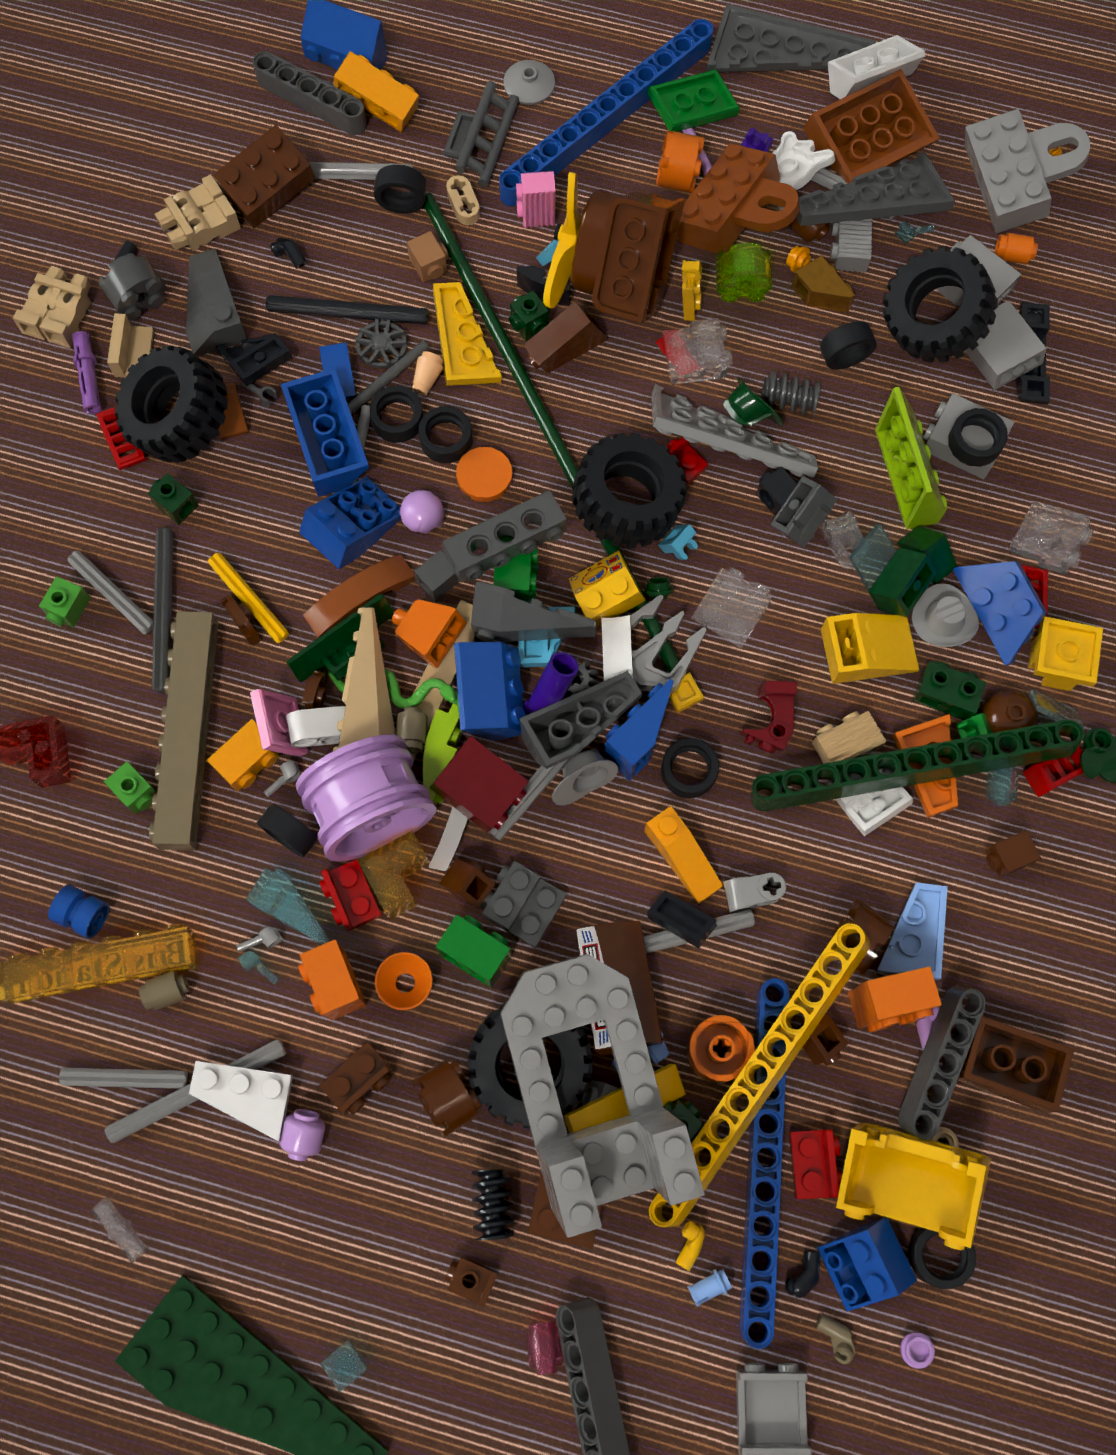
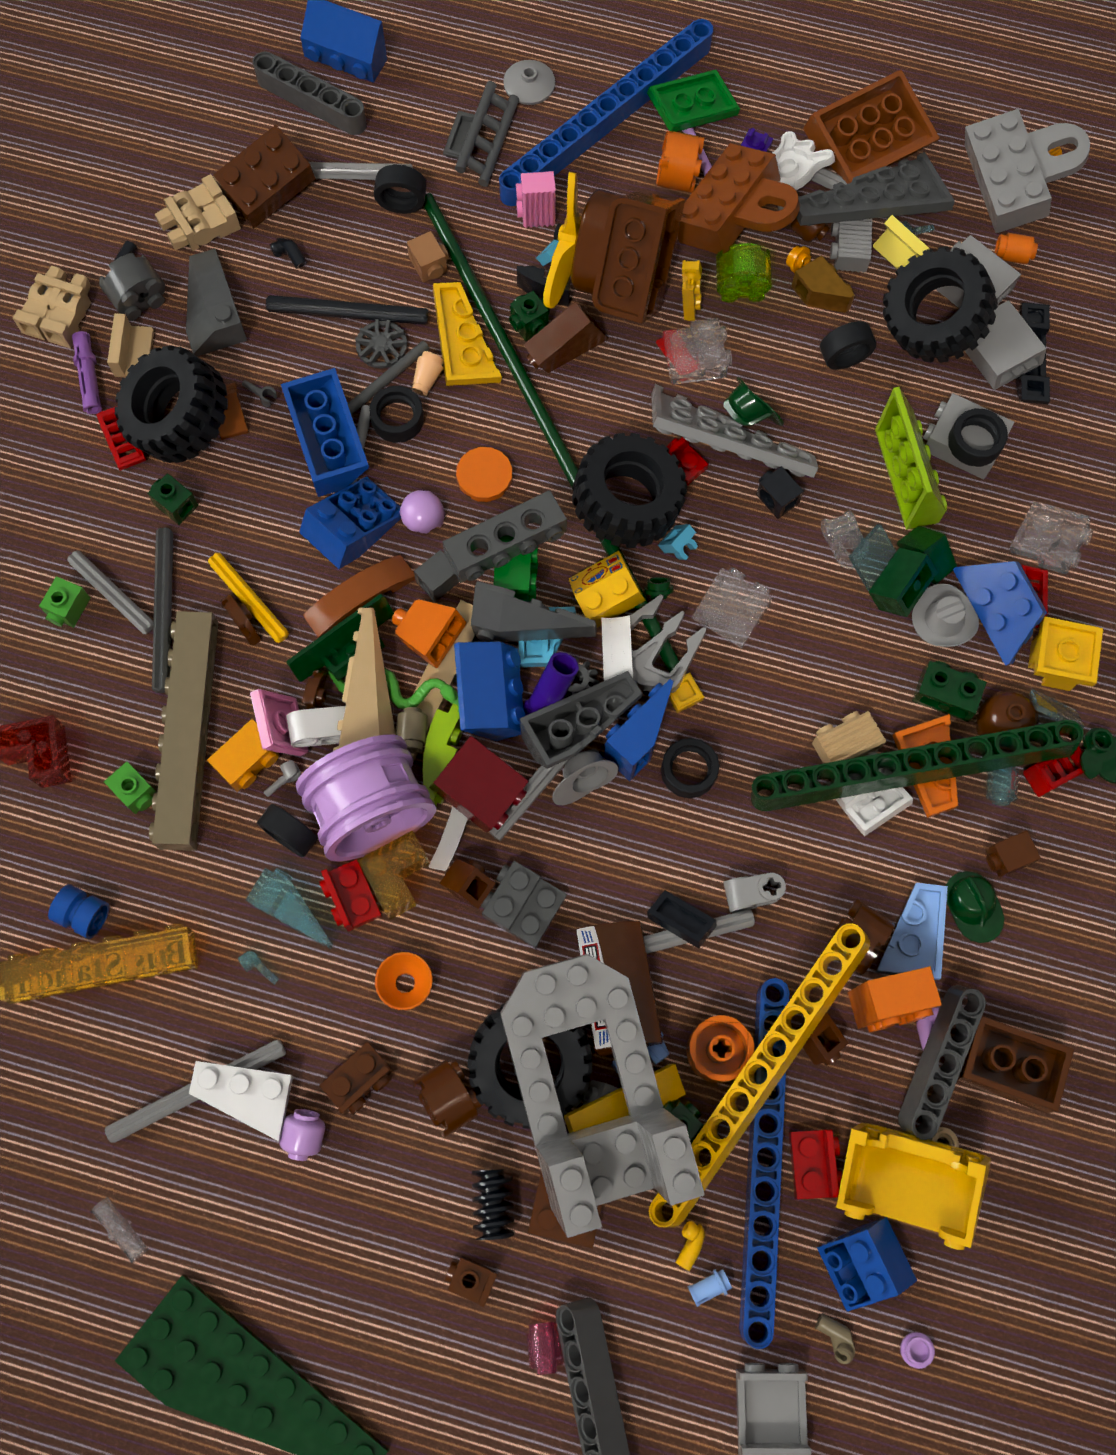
(123, 1078): light grey axle -> none
(164, 990): dark tan brick -> none
(255, 356): black wing -> none
(269, 936): light grey hand -> none
(332, 980): orange brick -> none
(337, 357): blue slope -> none
(344, 1366): clear light blue plate -> none
(377, 90): light orange brick -> none
(440, 415): black tyre -> none
(468, 198): tan beam -> none
(474, 950): green brick -> none
(683, 854): light orange slope -> none
(773, 43): dark grey wing -> none
(780, 699): dark red tile -> none
(791, 393): dark grey piece -> none
(803, 511): dark grey brick -> none
(807, 1279): black arm -> none
(868, 646): yellow slope -> none
(871, 64): white slope -> none
(898, 243): none -> light yellow panel
(951, 1281): black tyre -> none
(974, 726): green tile -> none
(974, 907): none -> dark green piece

